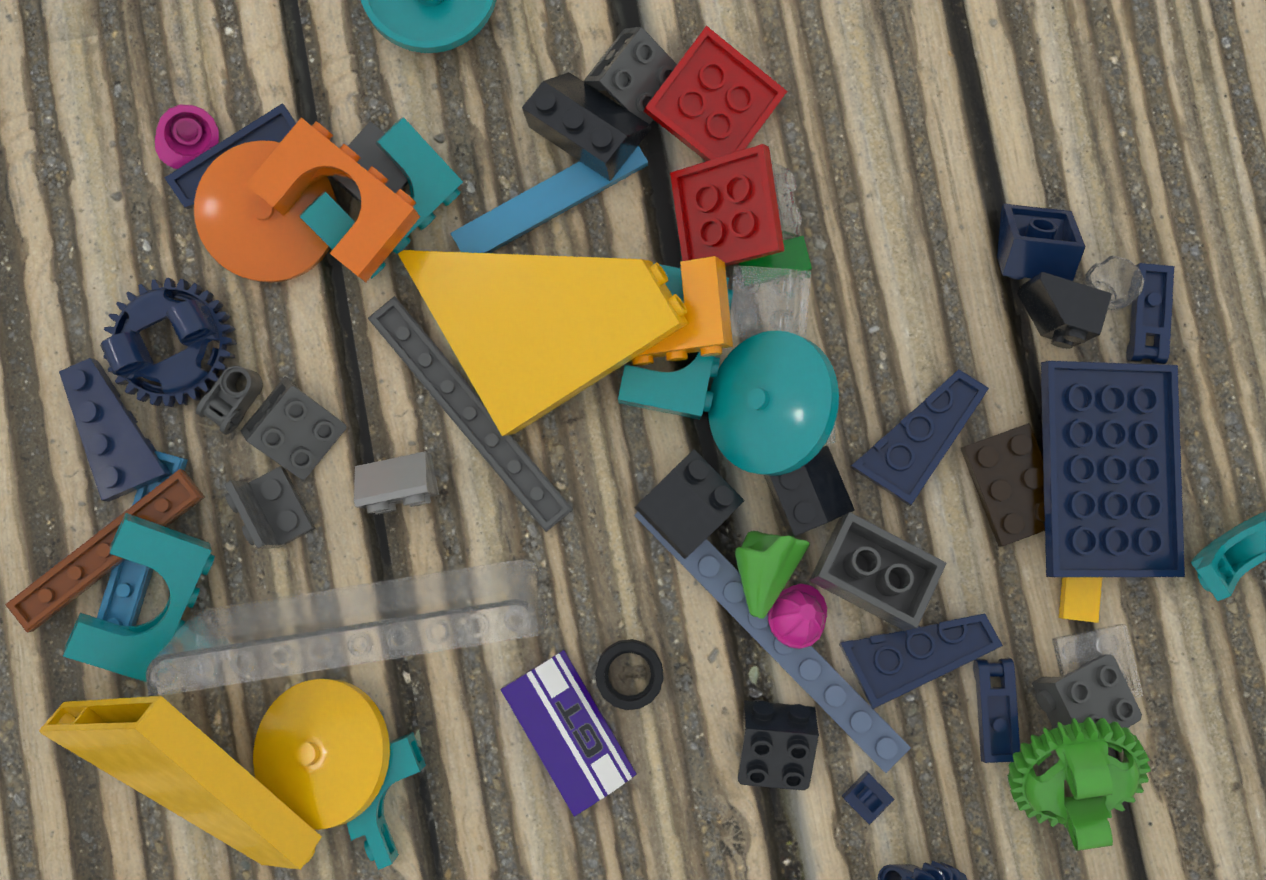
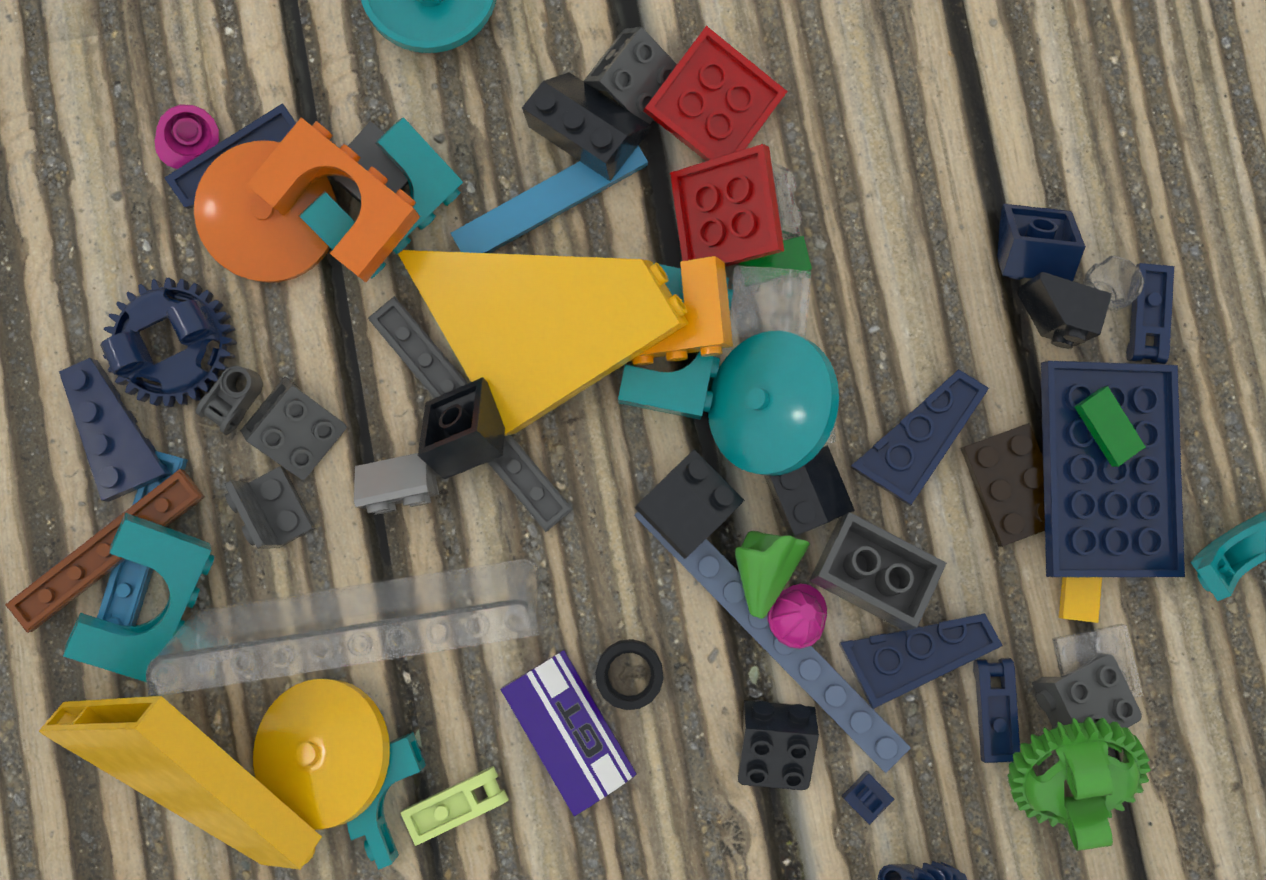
(453, 806): none -> yellowish green plate
(461, 430): none -> black slope
(1110, 426): none -> green tile

